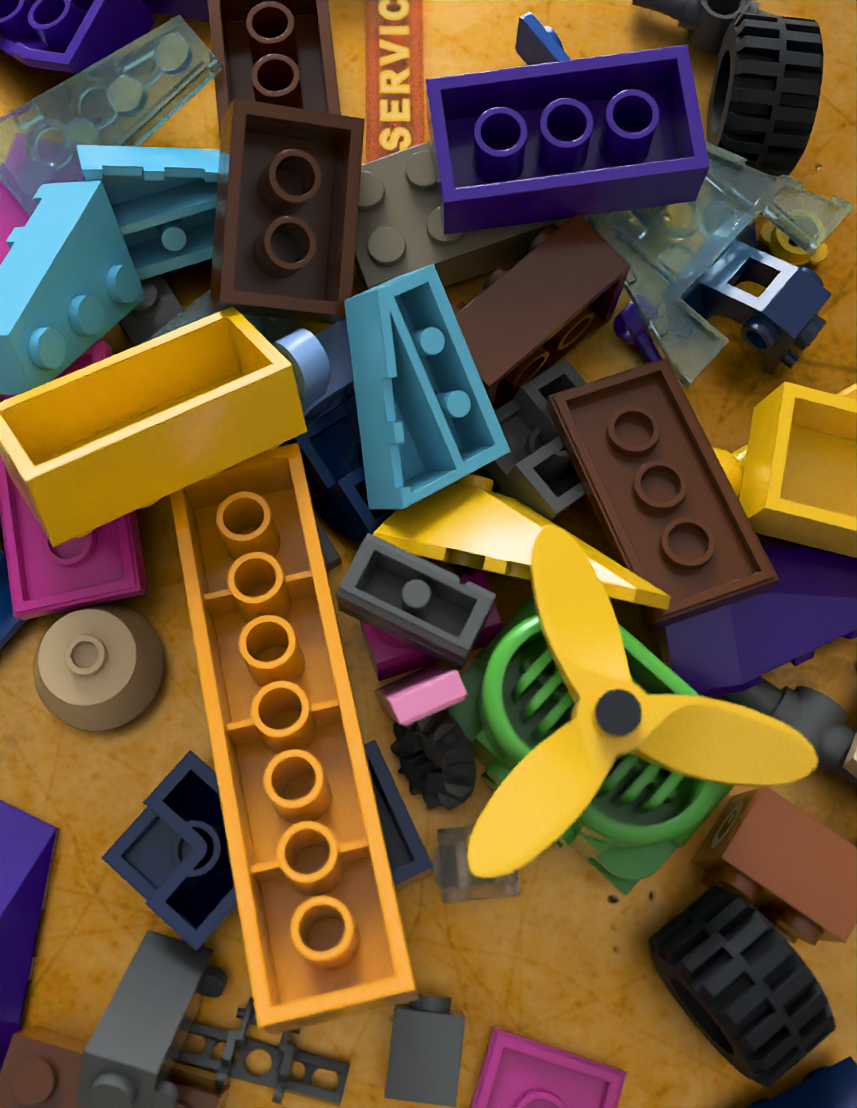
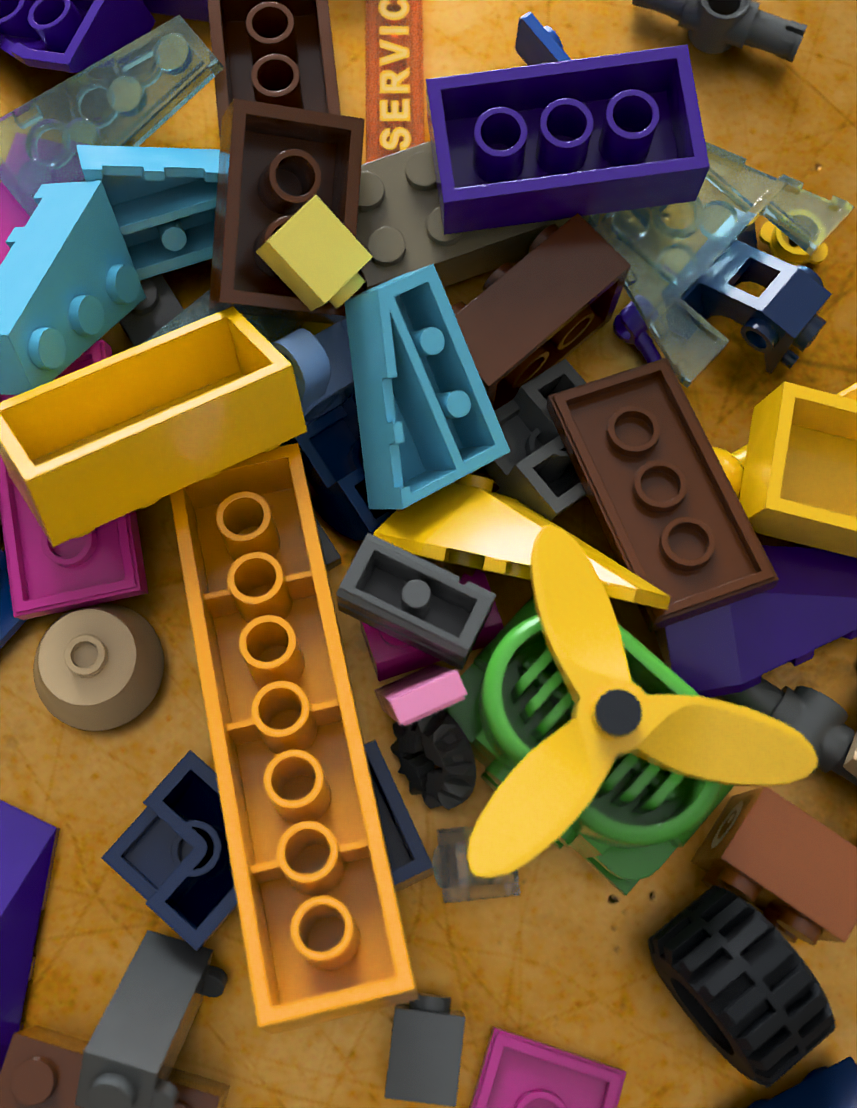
(284, 1055): dark grey piece -> none
(316, 256): none -> light yellow brick
(766, 90): black tyre -> none

